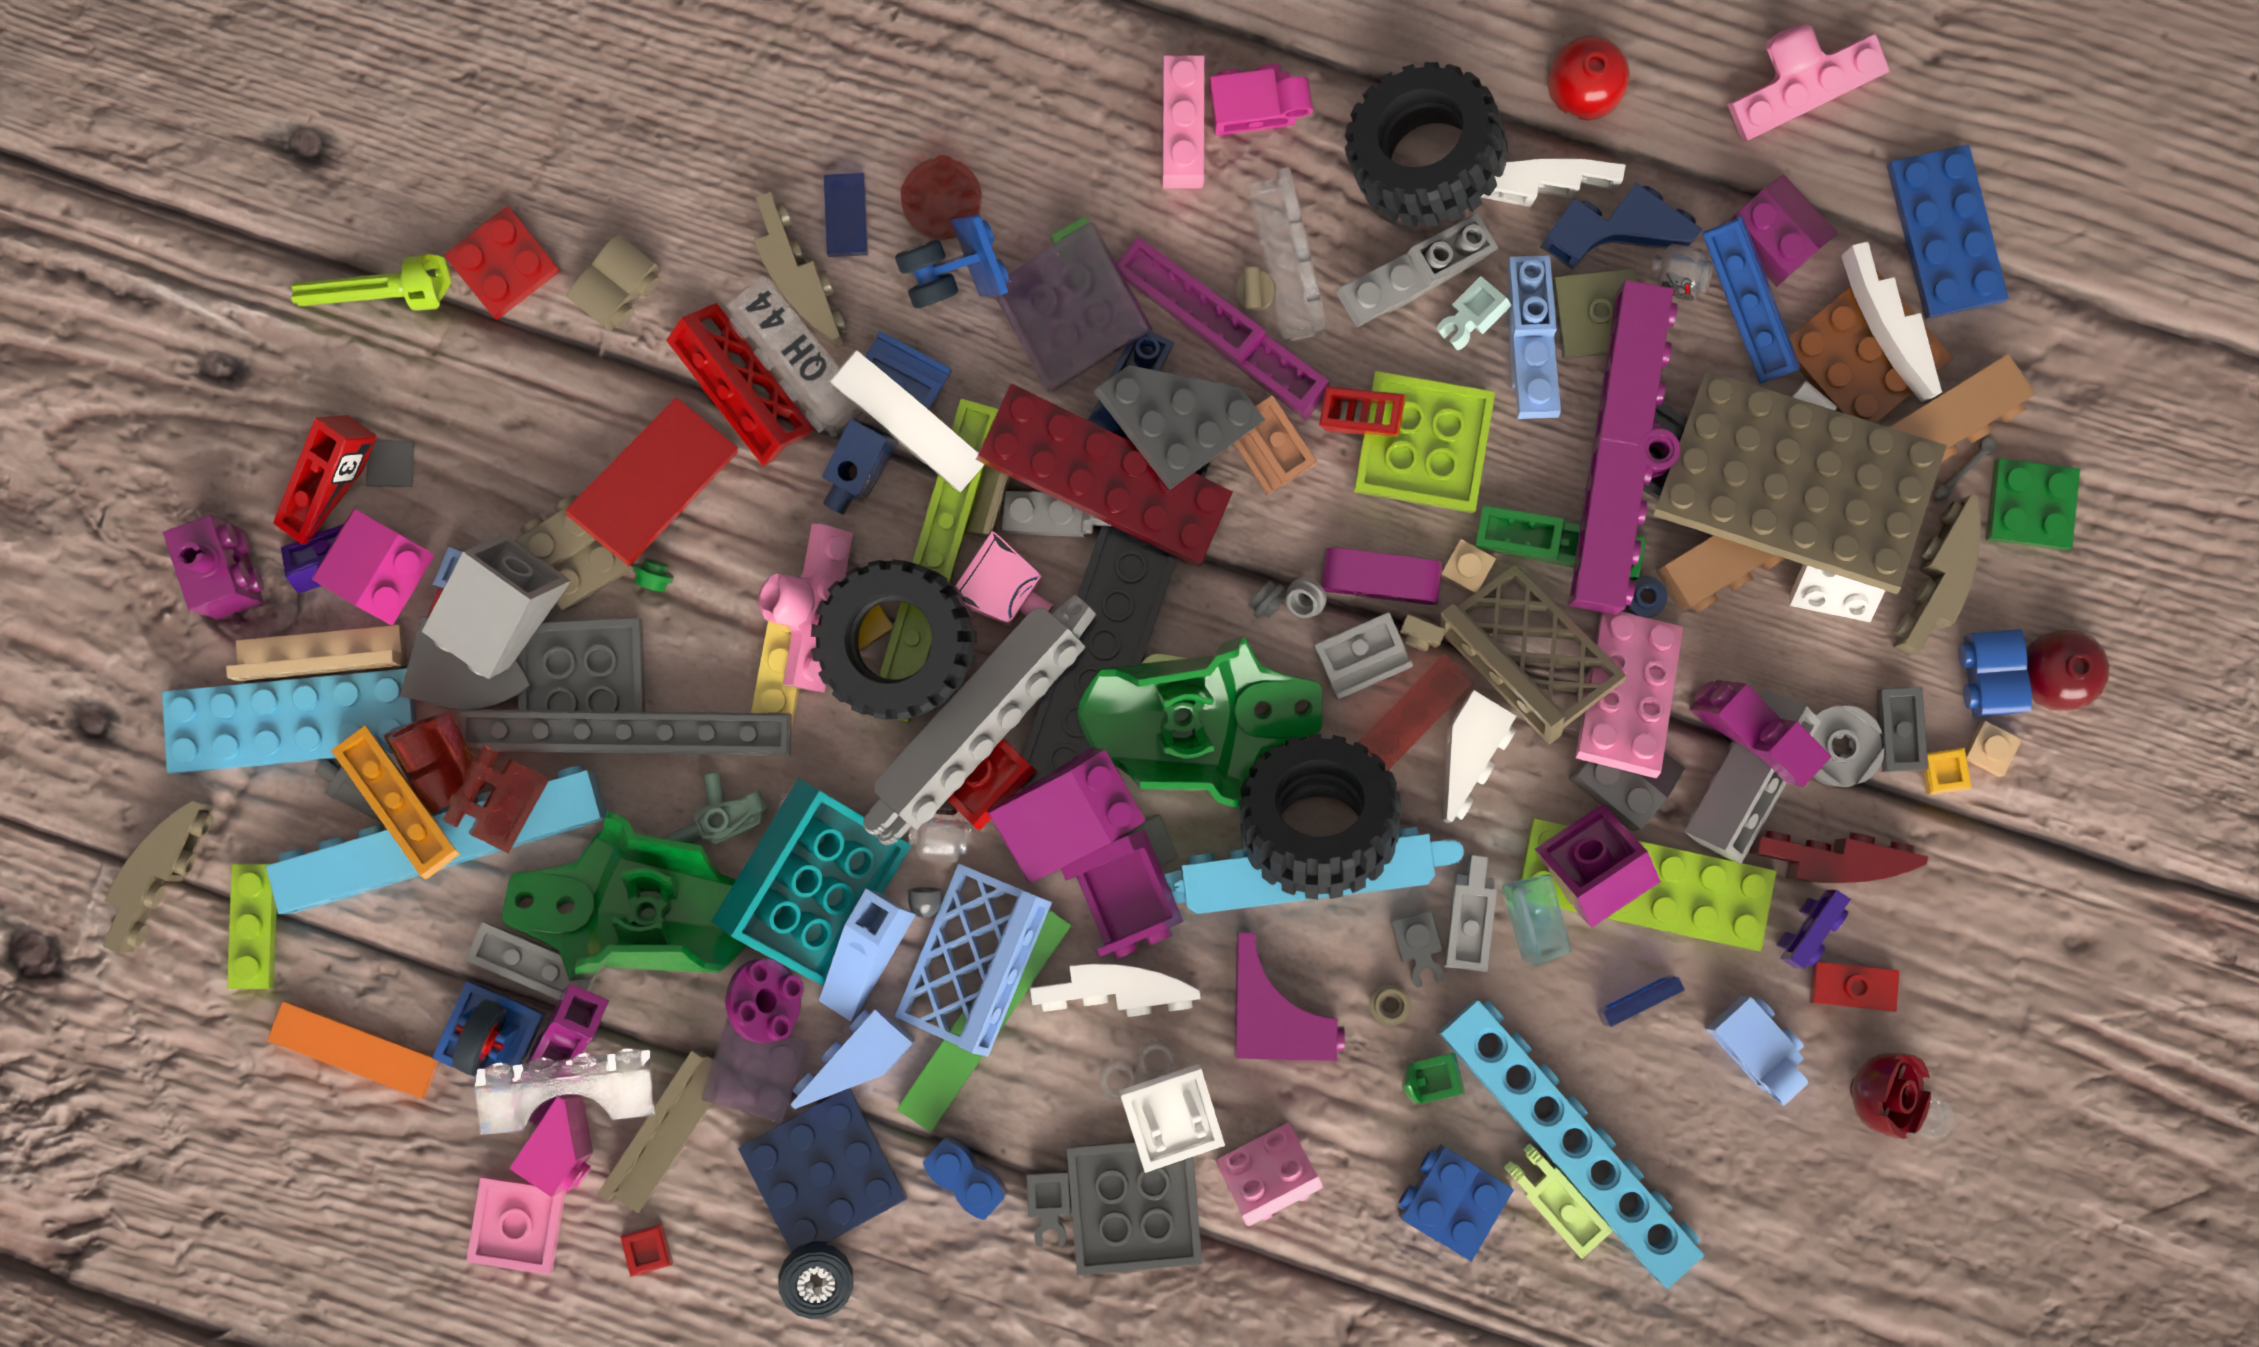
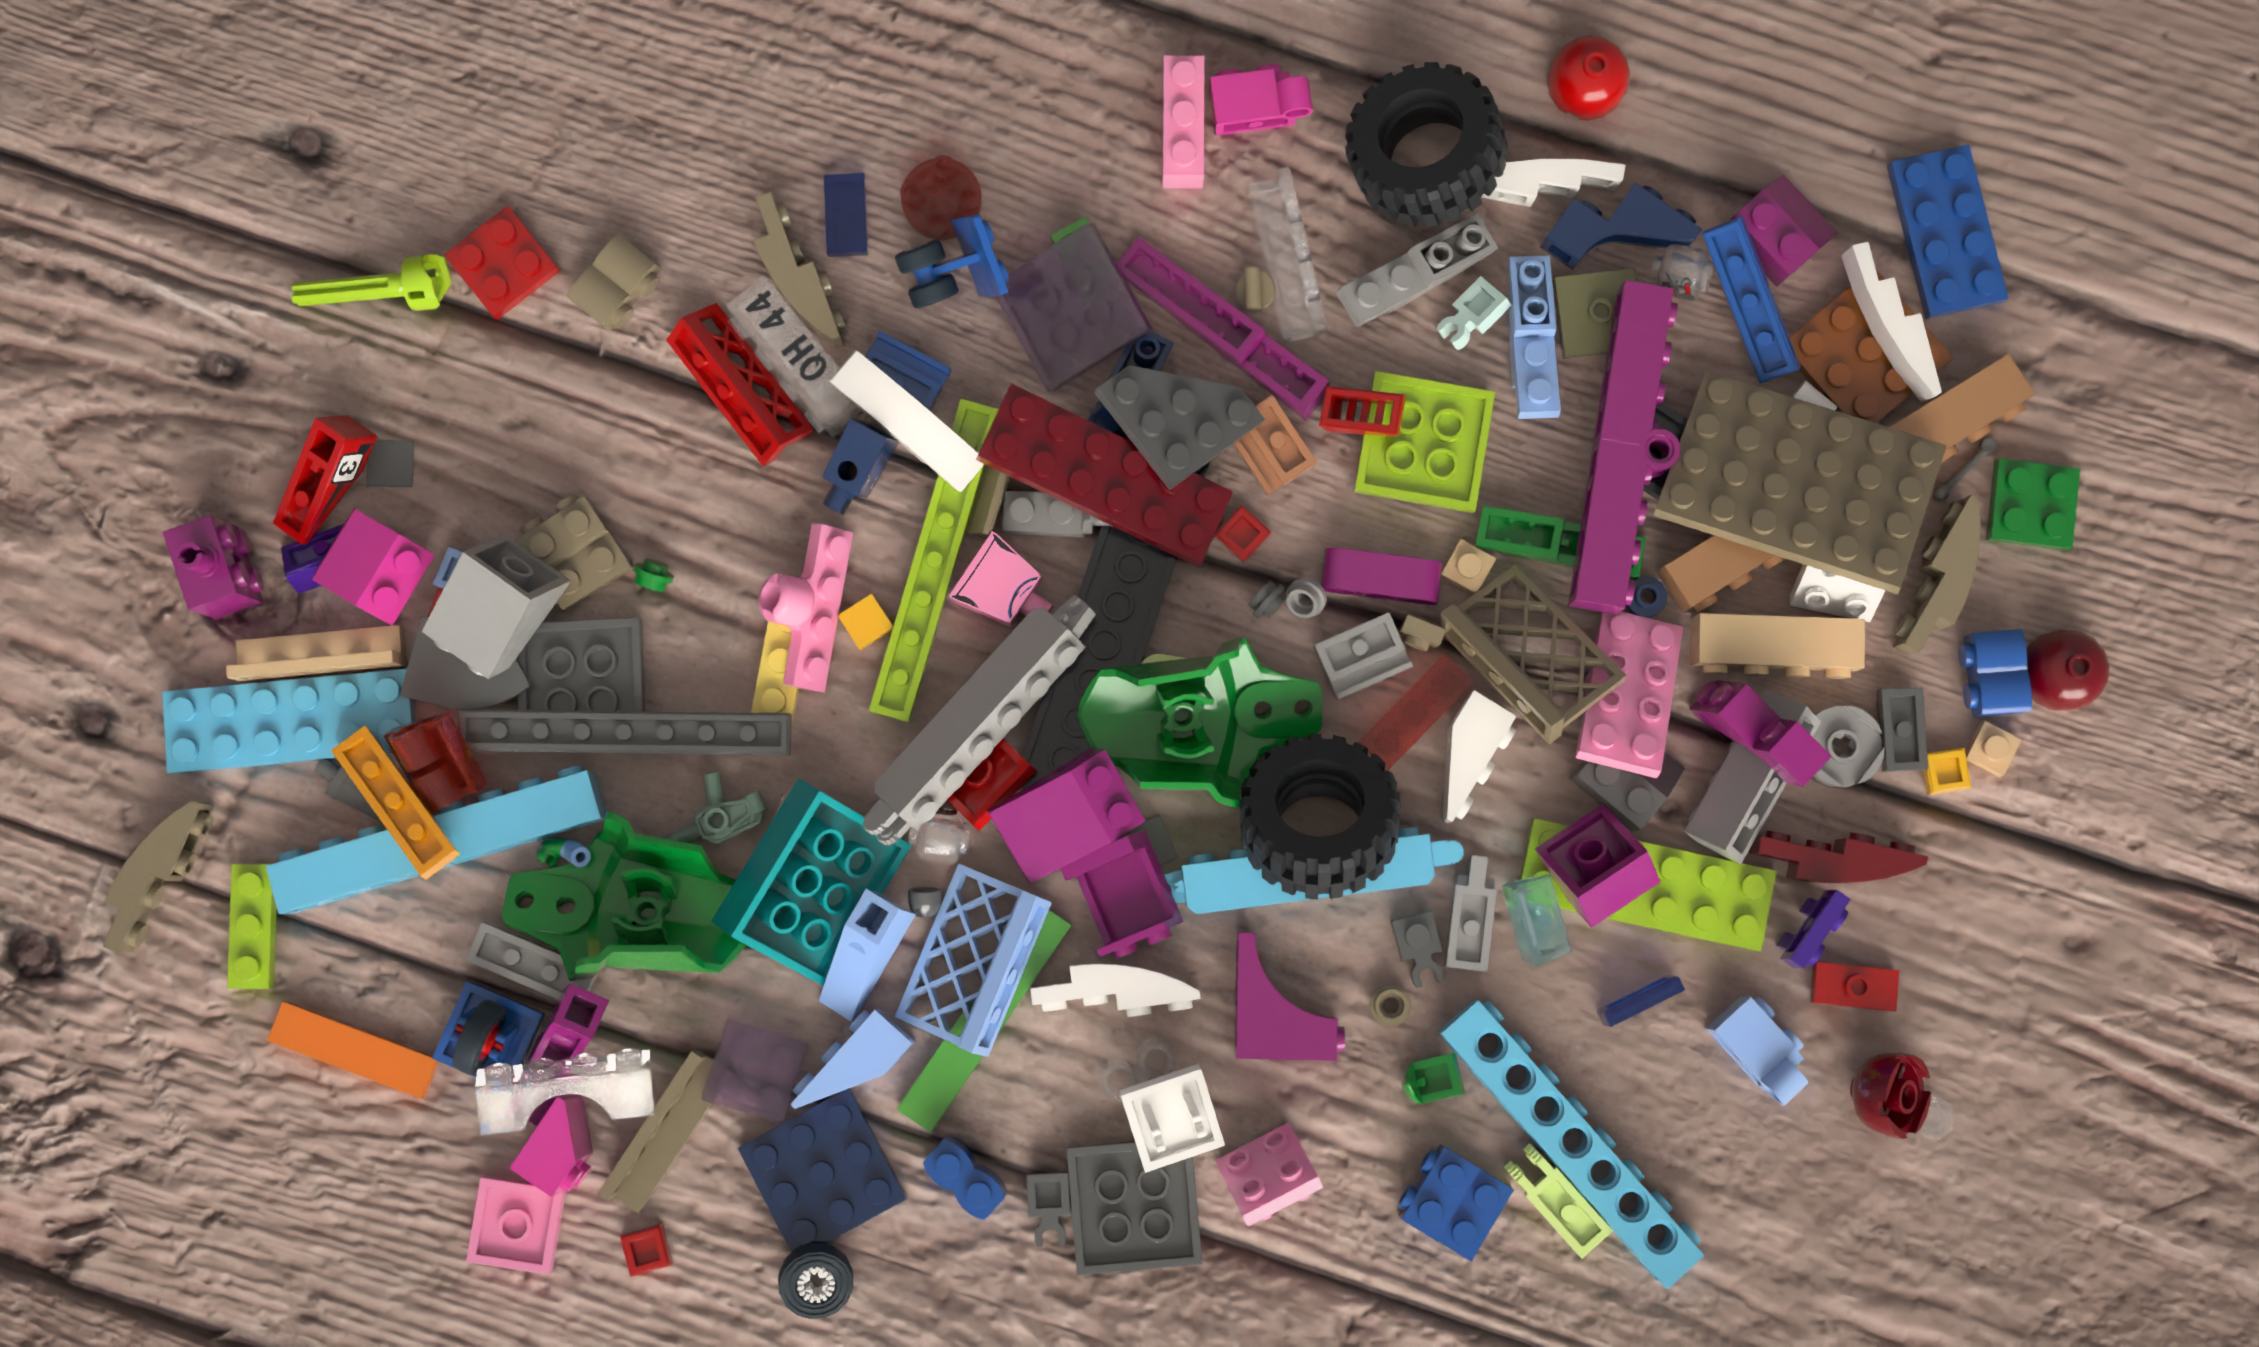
(507, 805): clear red plate -> none
(571, 850): none -> arm
(651, 481): red tile -> none
(763, 1000): magenta plate -> none
(839, 631): black tyre -> none
(1242, 534): none -> red tile
(1777, 643): none -> tan brick
(1805, 79): bright pink plate -> none

